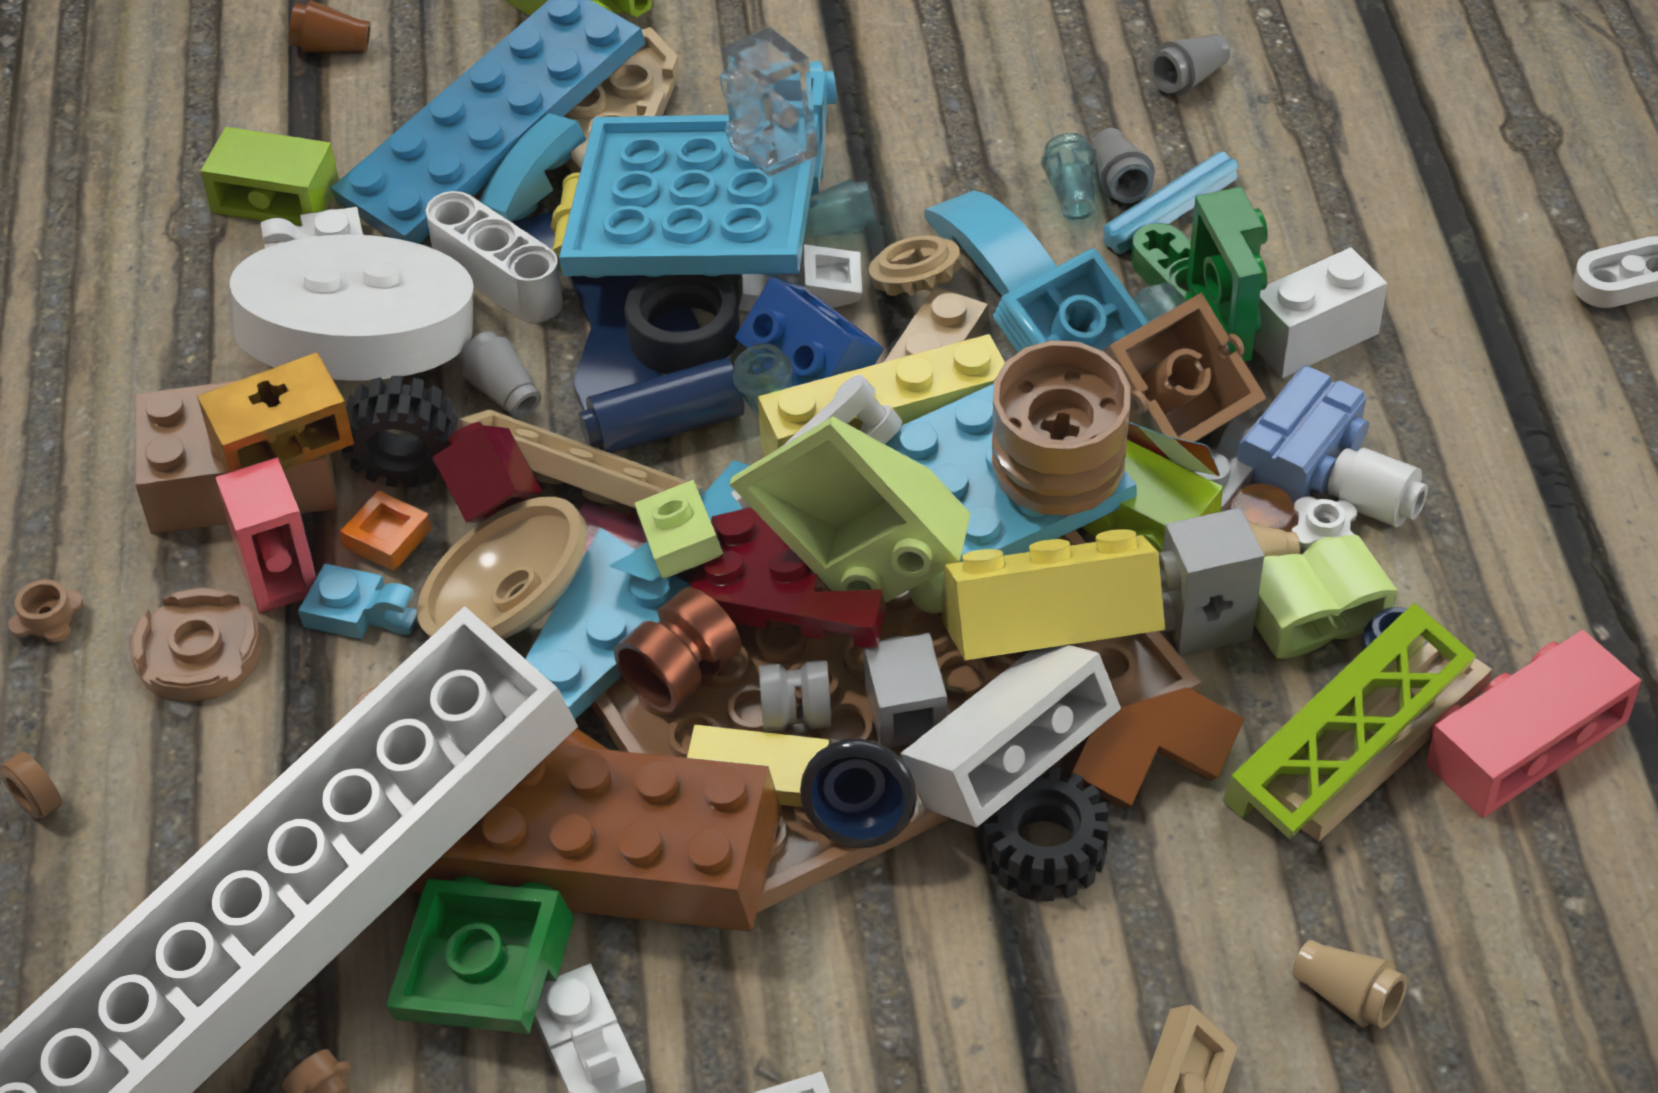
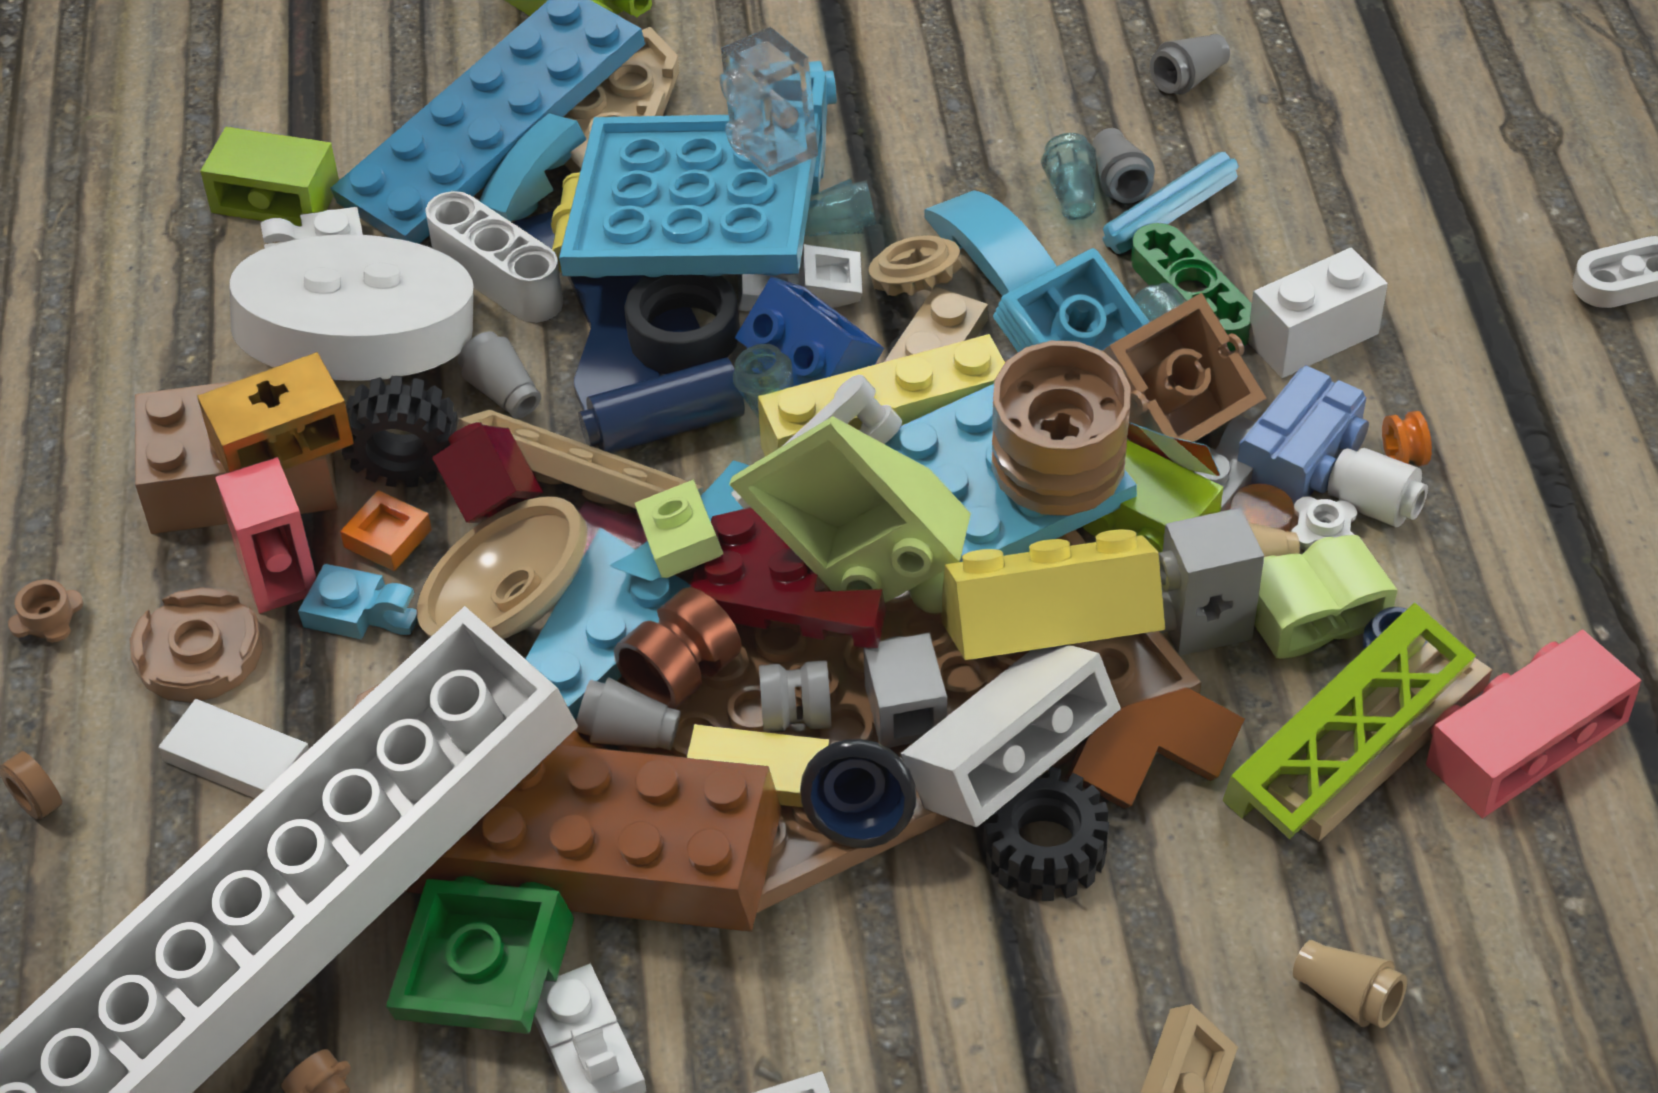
(229, 749): none -> white tile
(327, 30): dark orange cone -> none
(625, 717): none -> light grey cone
(1228, 261): green plate -> none
(1407, 438): none -> orange bush

